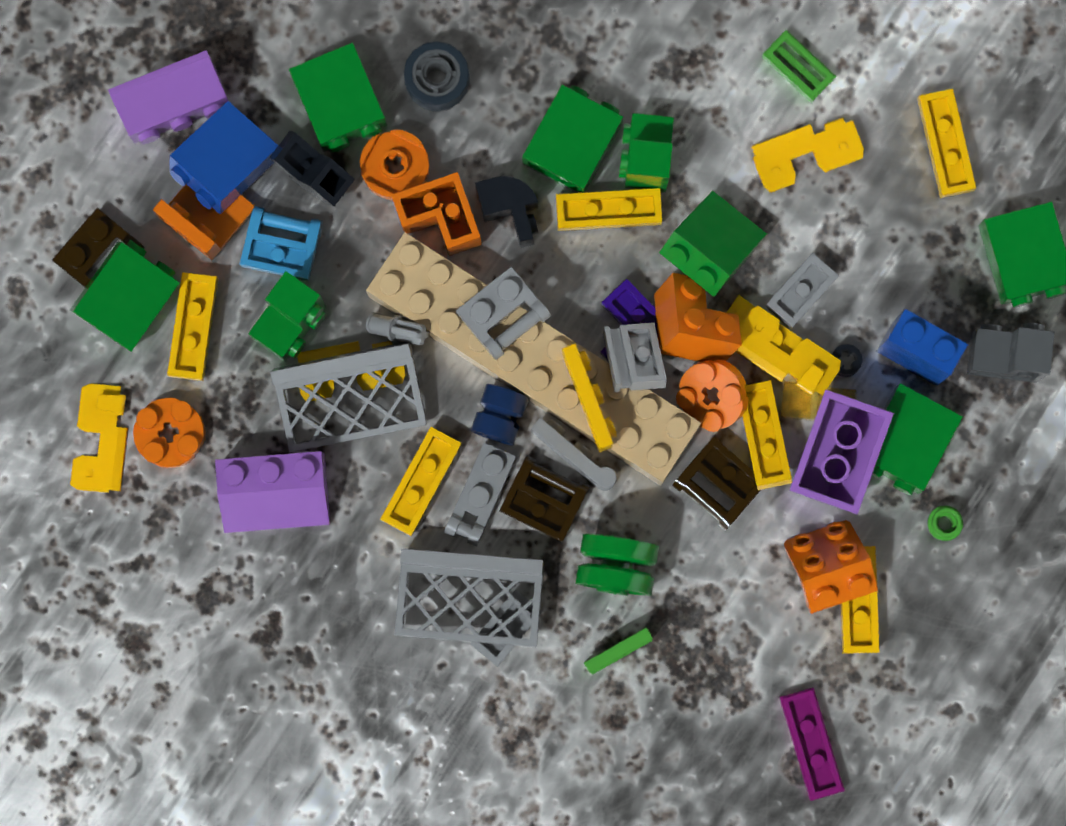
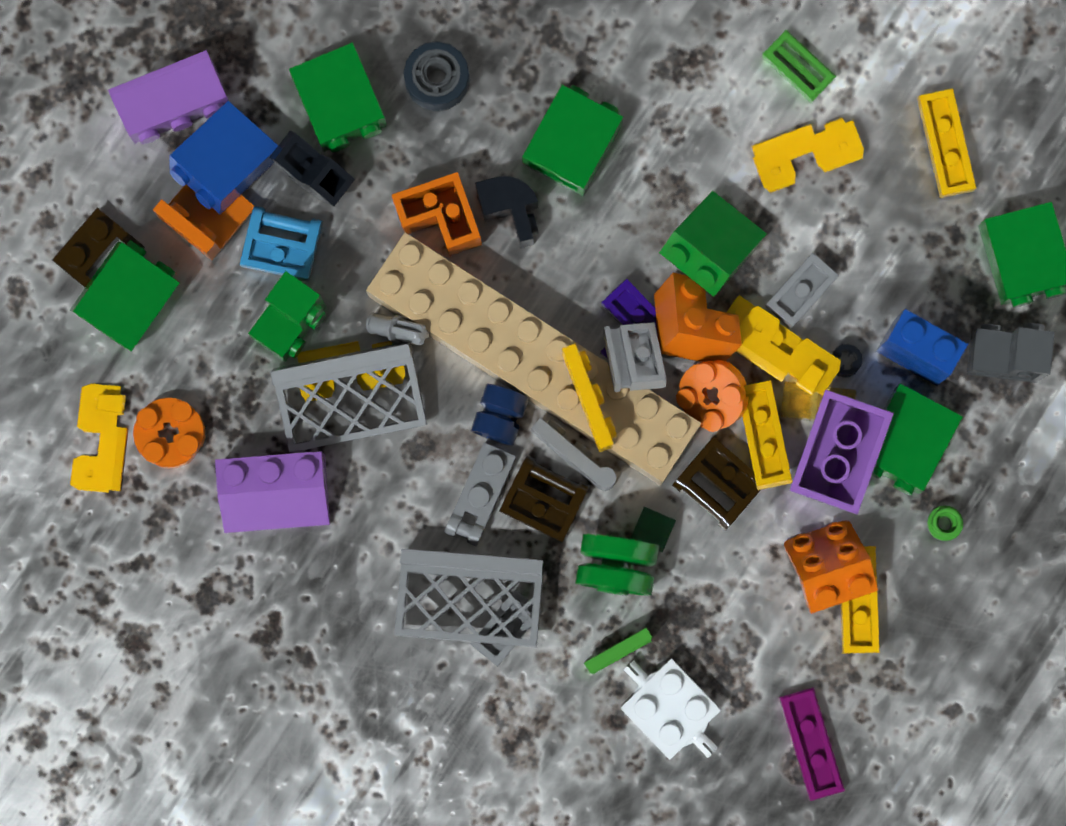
(192, 326): yellow plate -> none
(389, 146): orange plate -> none
(421, 481): yellow plate -> none
(497, 303): light grey plate -> none
(609, 209): yellow plate -> none
(649, 152): green brick -> none
(653, 528): none -> clear green tile
(670, 709): none -> white plate

